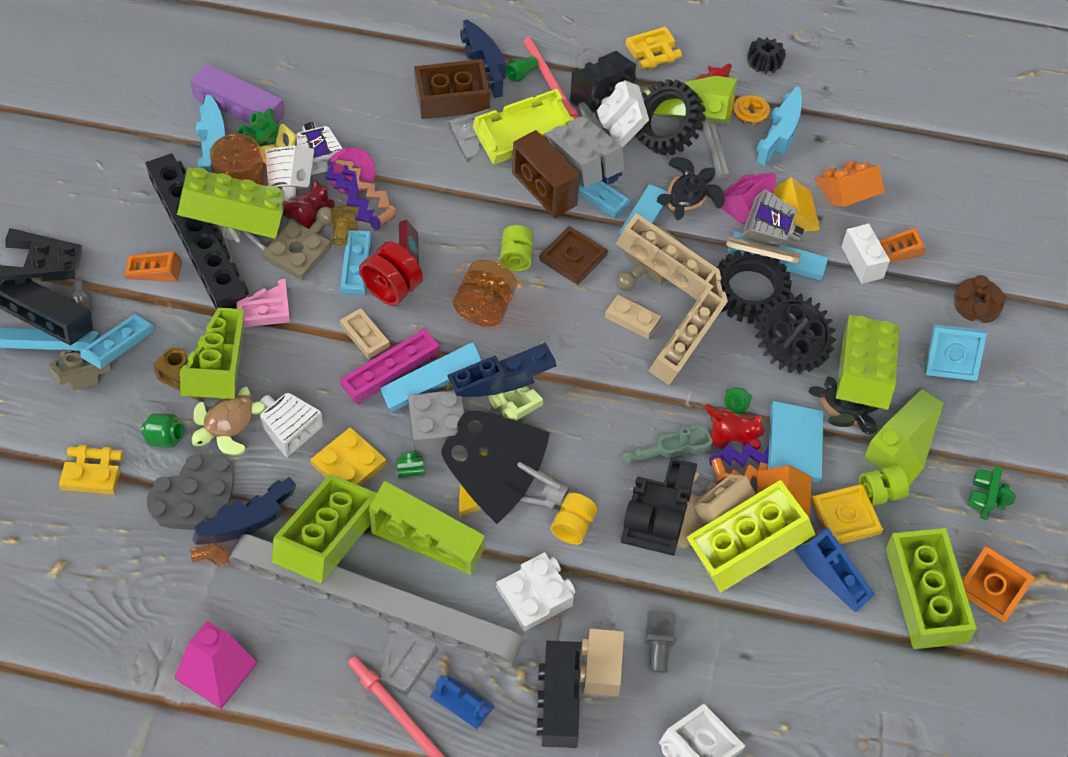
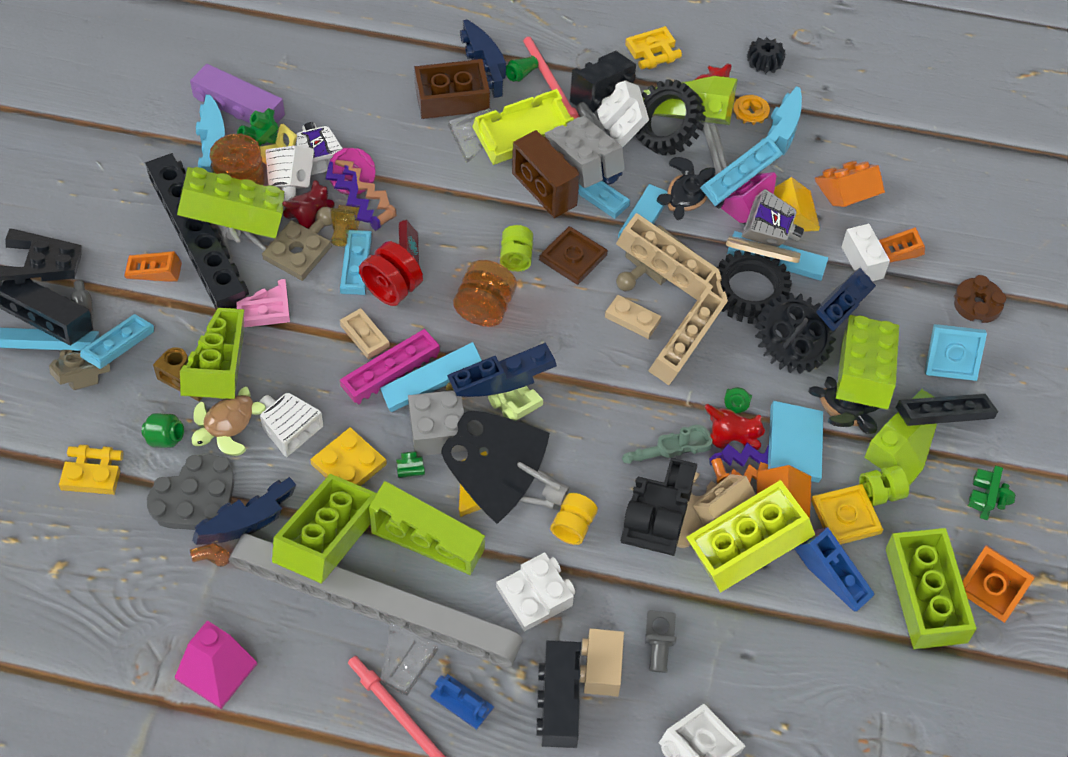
(741, 171): none -> medium azure tile
(845, 299): none -> dark blue slope
(946, 409): none -> black plate

